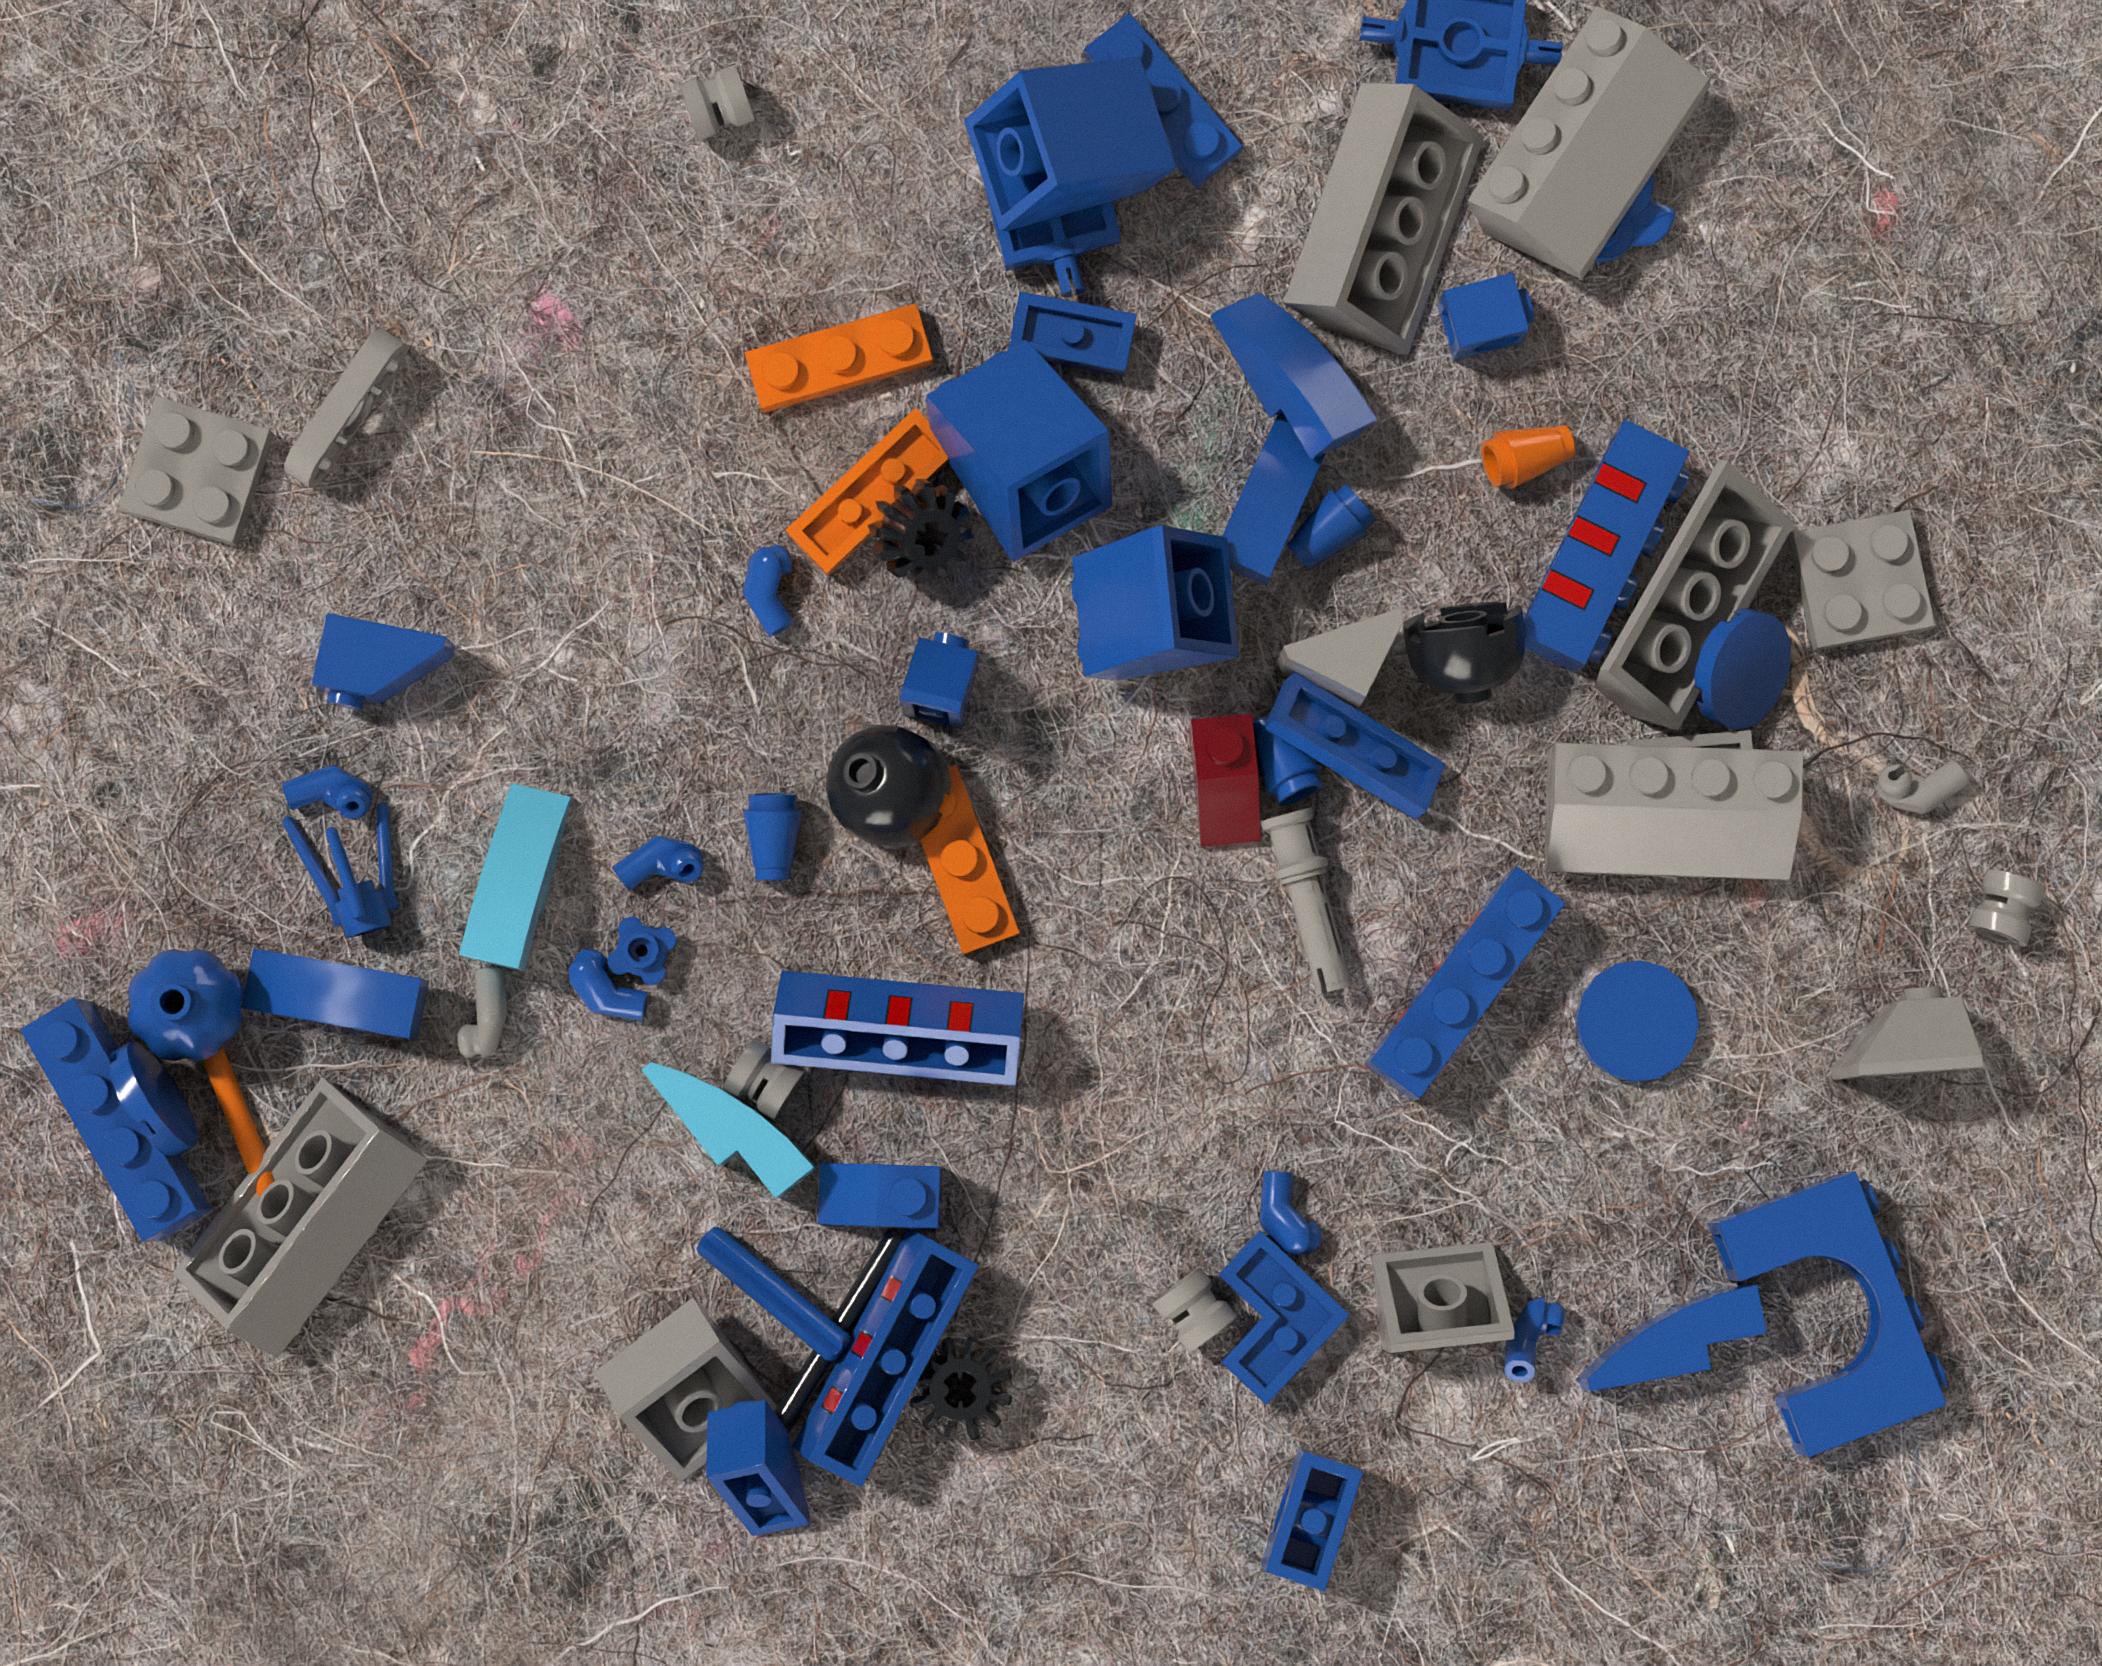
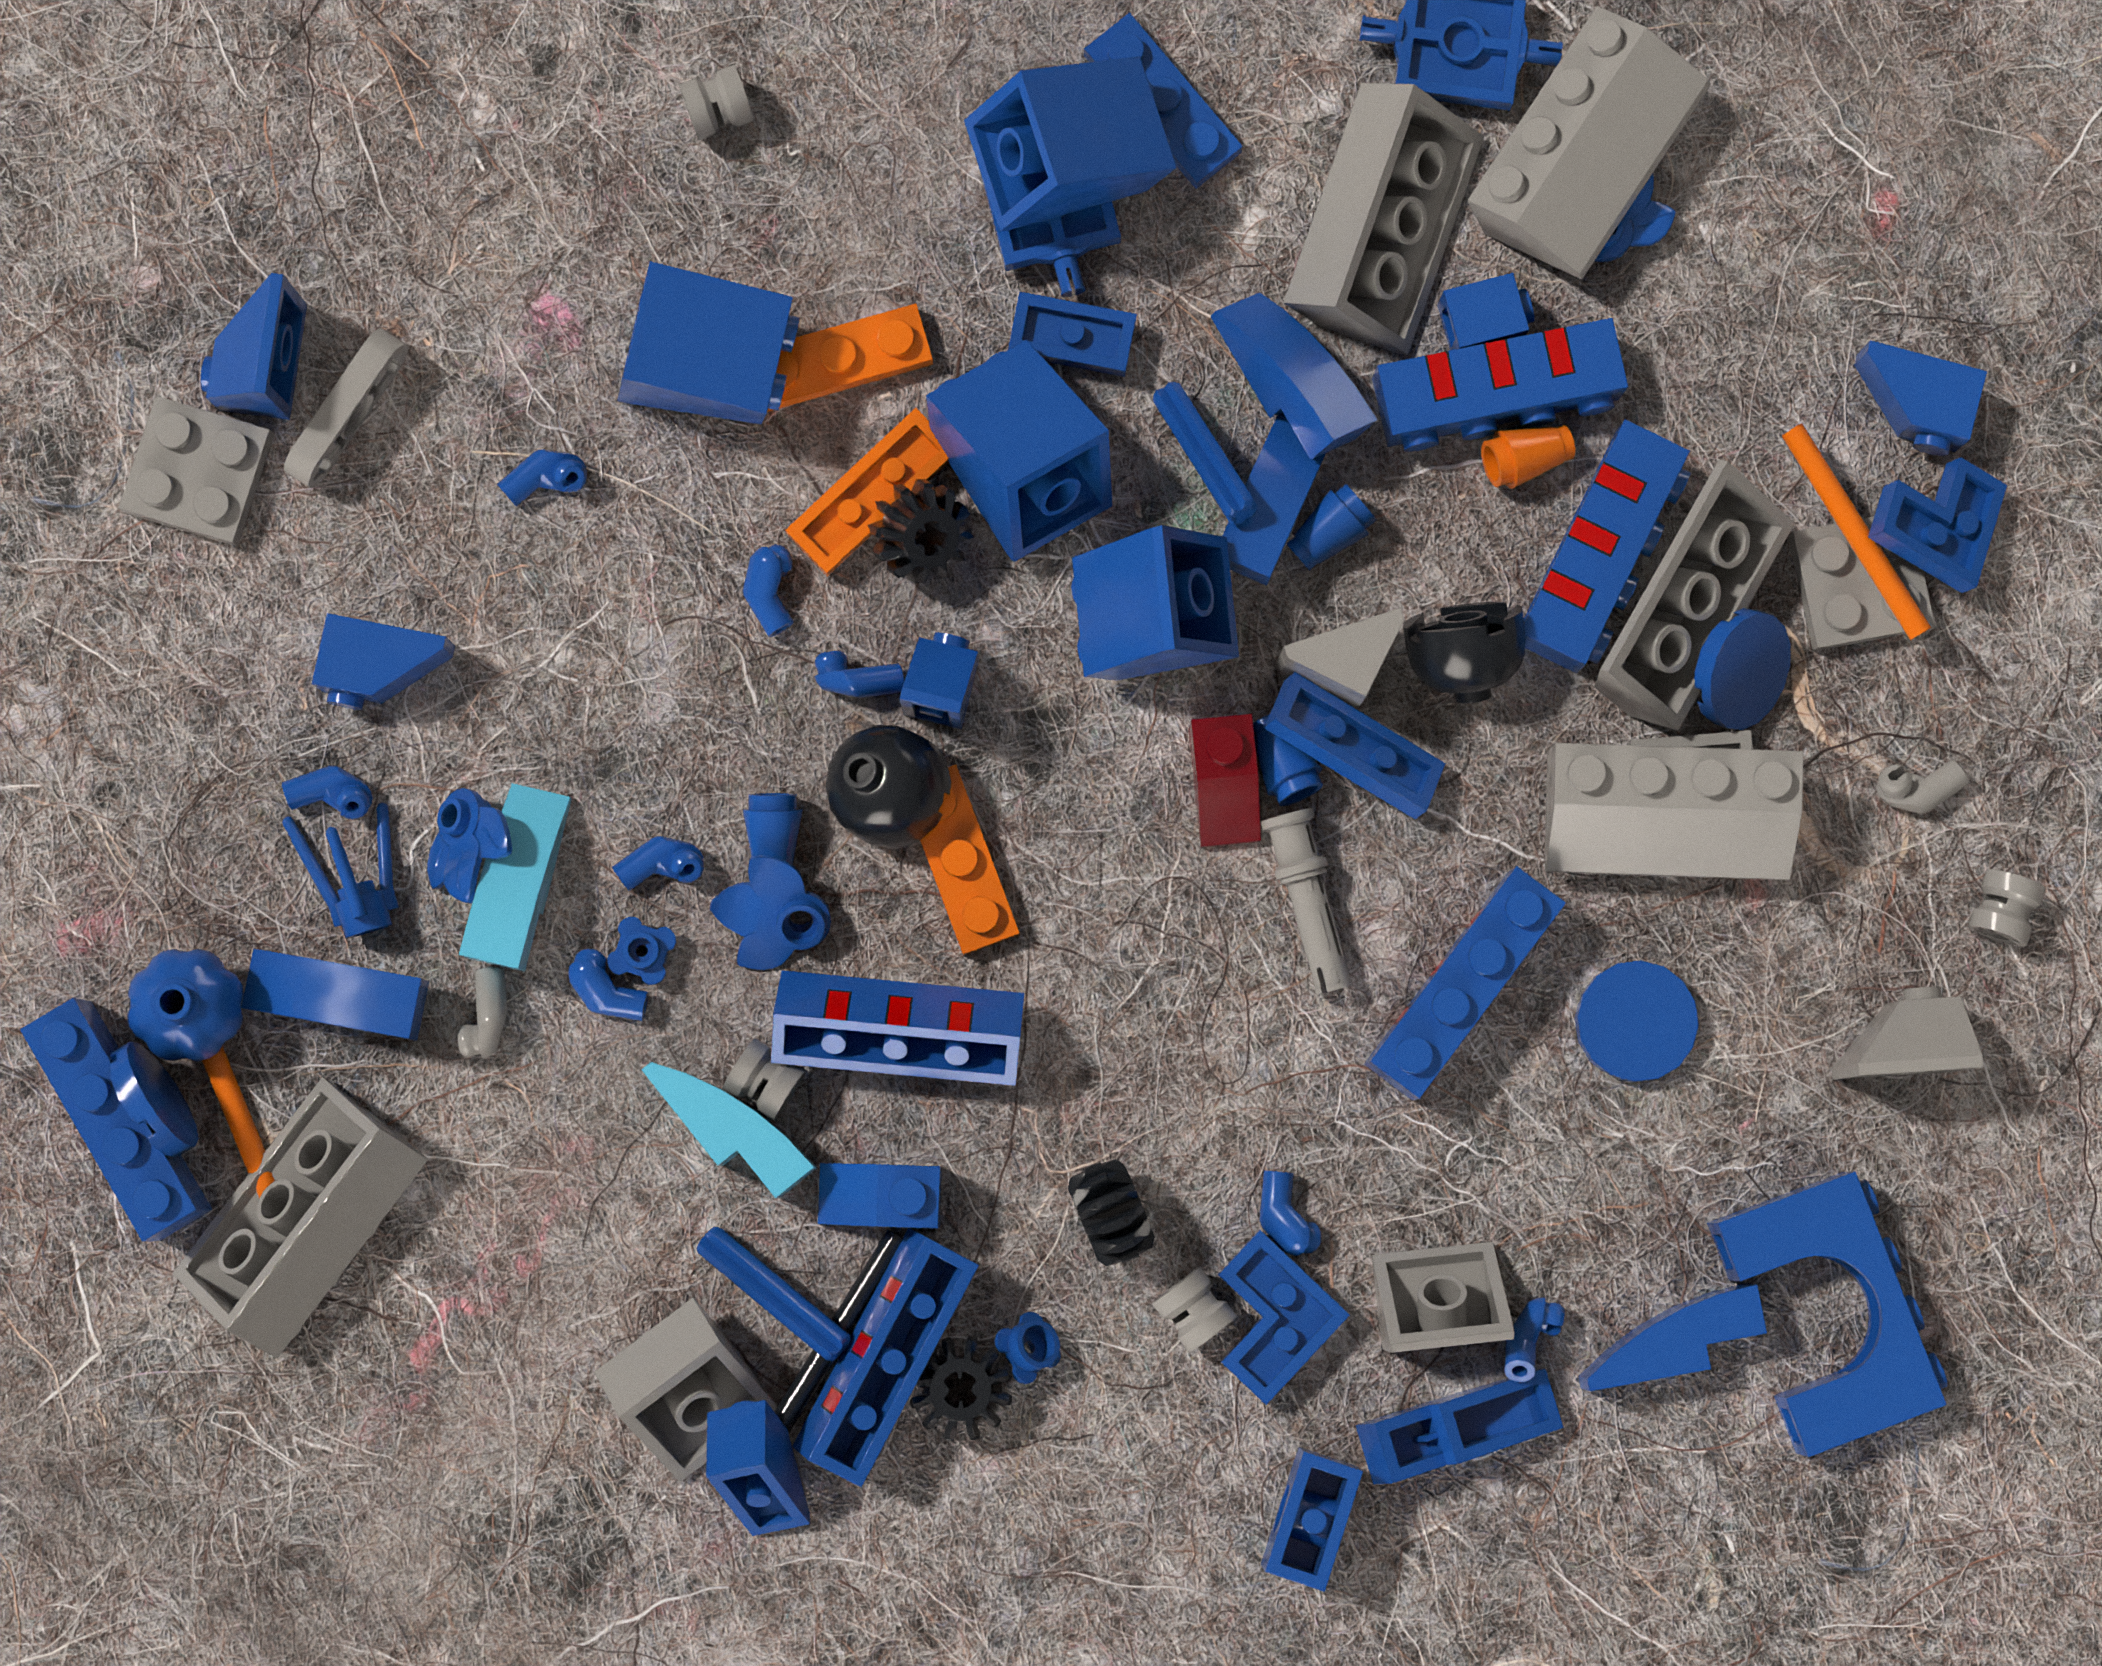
(258, 353): none -> blue slope
(466, 835): none -> blue plate
(544, 470): none -> blue arm
(707, 346): none -> blue slope
(762, 912): none -> blue plate
(856, 682): none -> blue arm
(1042, 1342): none -> blue plate
(1111, 1212): none -> black gear
(1205, 453): none -> blue axle
(1458, 1427): none -> blue slope
(1500, 384): none -> blue brick
(1856, 531): none -> orange bar
(1922, 395): none -> blue slope
(1946, 534): none -> blue plate

